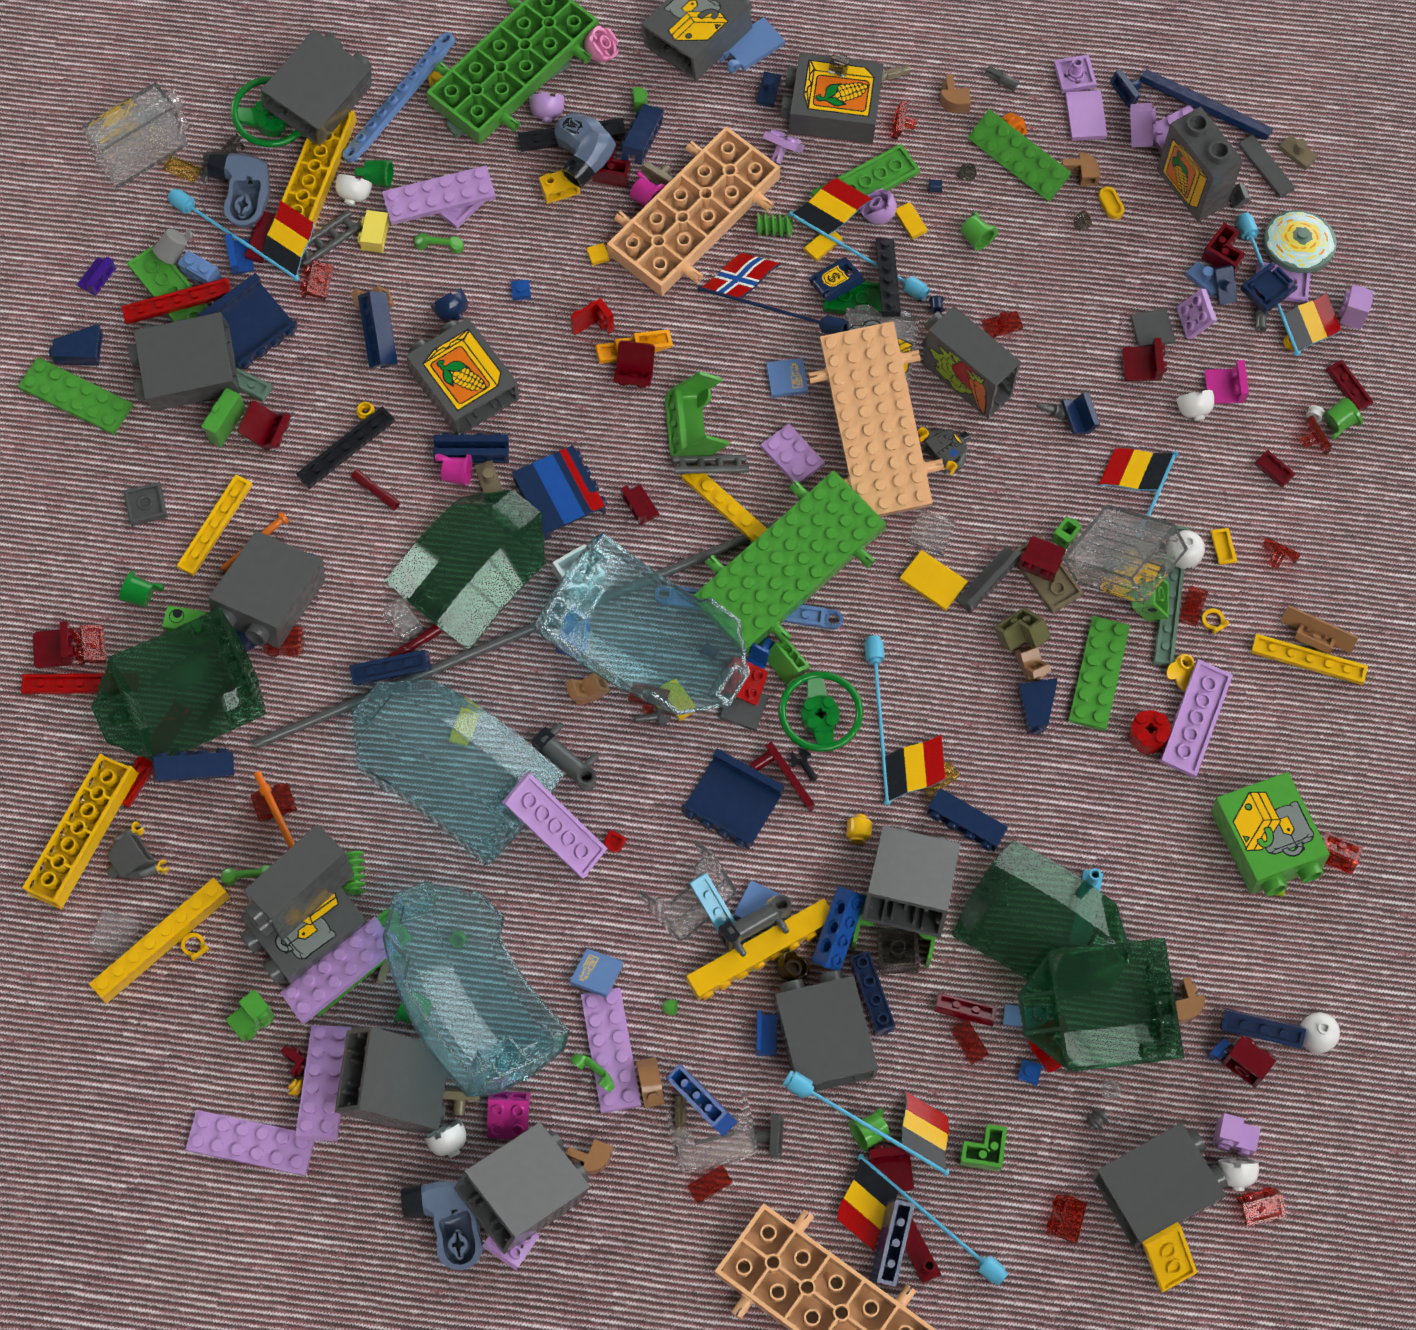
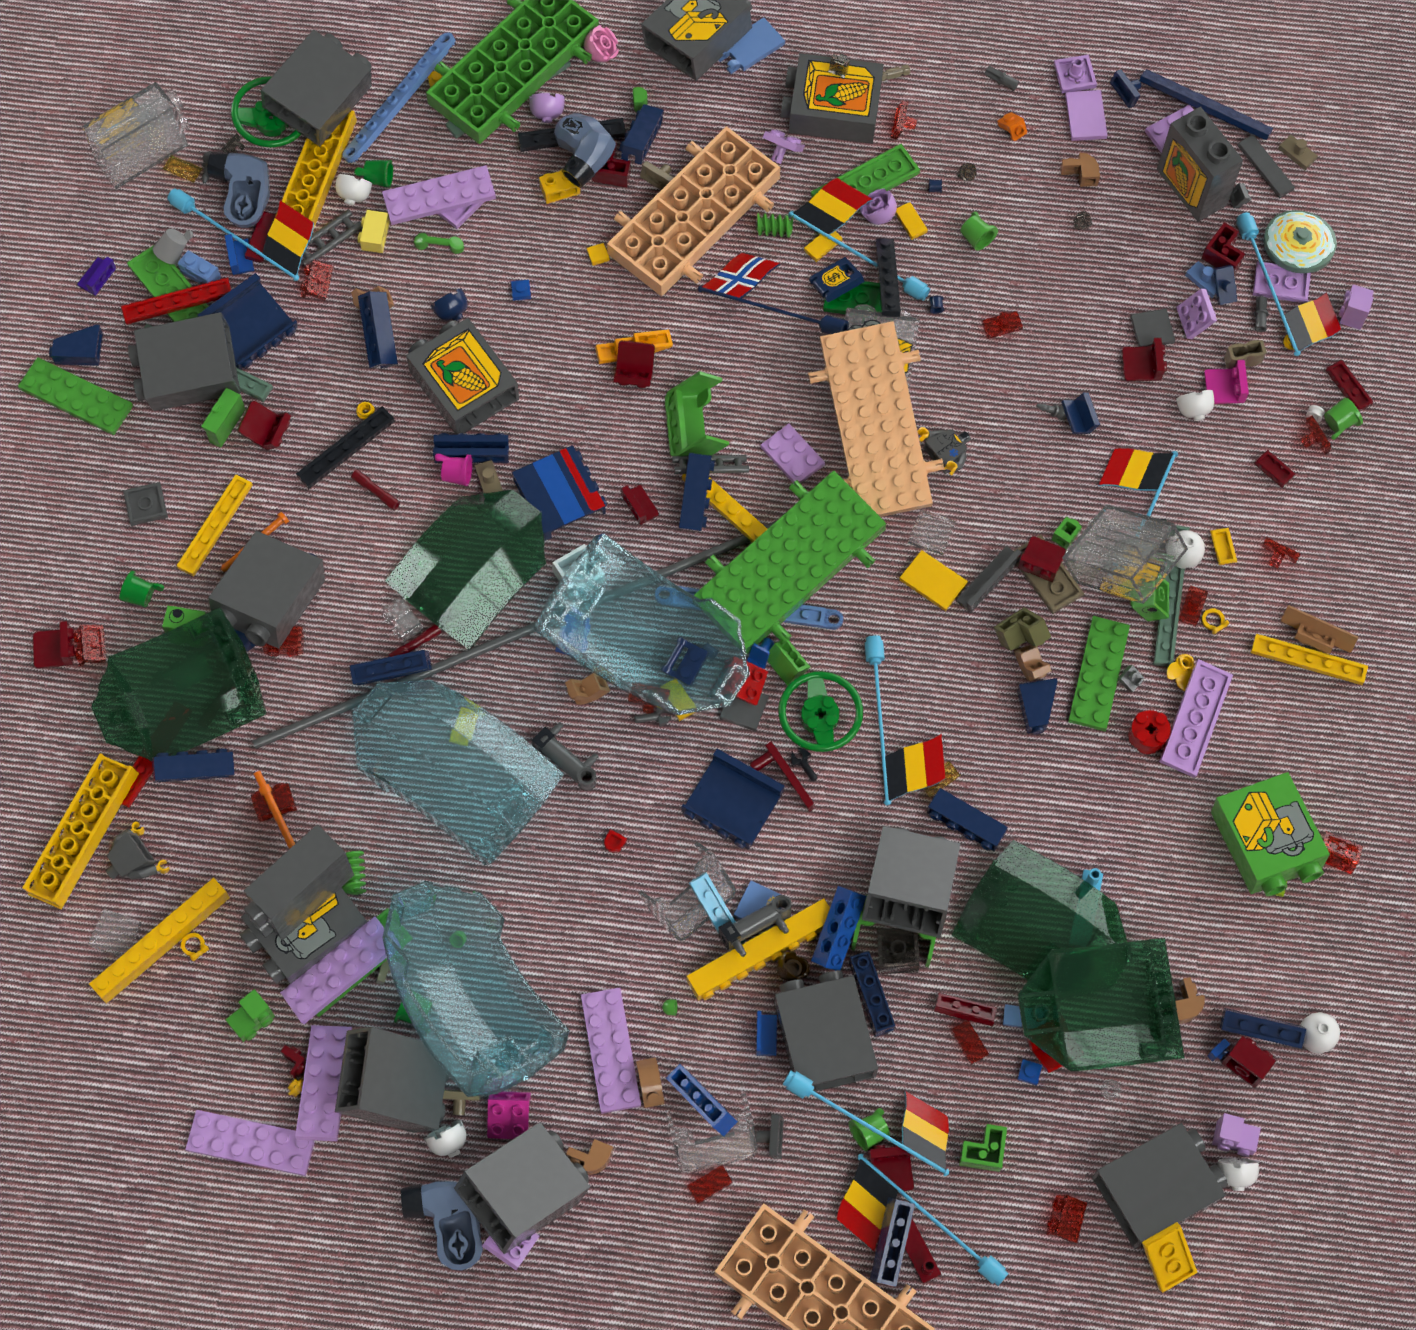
(61, 683): red tile -> none
(230, 876): bright green bar -> none
(554, 825): lavender plate -> none
(594, 312): red bracket -> none
(596, 973): medium blue tile -> none
(606, 1080): bright green bar -> none
(644, 190): dark pink hat -> none
(680, 1112): dark tan axle -> none
(690, 665): none -> dark blue plate
(695, 492): none -> dark blue brick
(768, 89): dark blue tile -> none
(787, 378): medium blue tile -> none
(859, 829): yellow head -> none
(953, 99): medium nougat brick -> none
(969, 361): dark grey brick -> none
(1019, 155): bright green plate -> none
(1097, 1120): dark grey wheel -> none
(1111, 203): yellow tile -> none
(1131, 678): none -> dark grey tile
(1142, 119): lavender brick -> none
(1251, 352): none -> dark tan brick
(1262, 1206): clear red bracket -> none
(1270, 285): dark blue container -> none

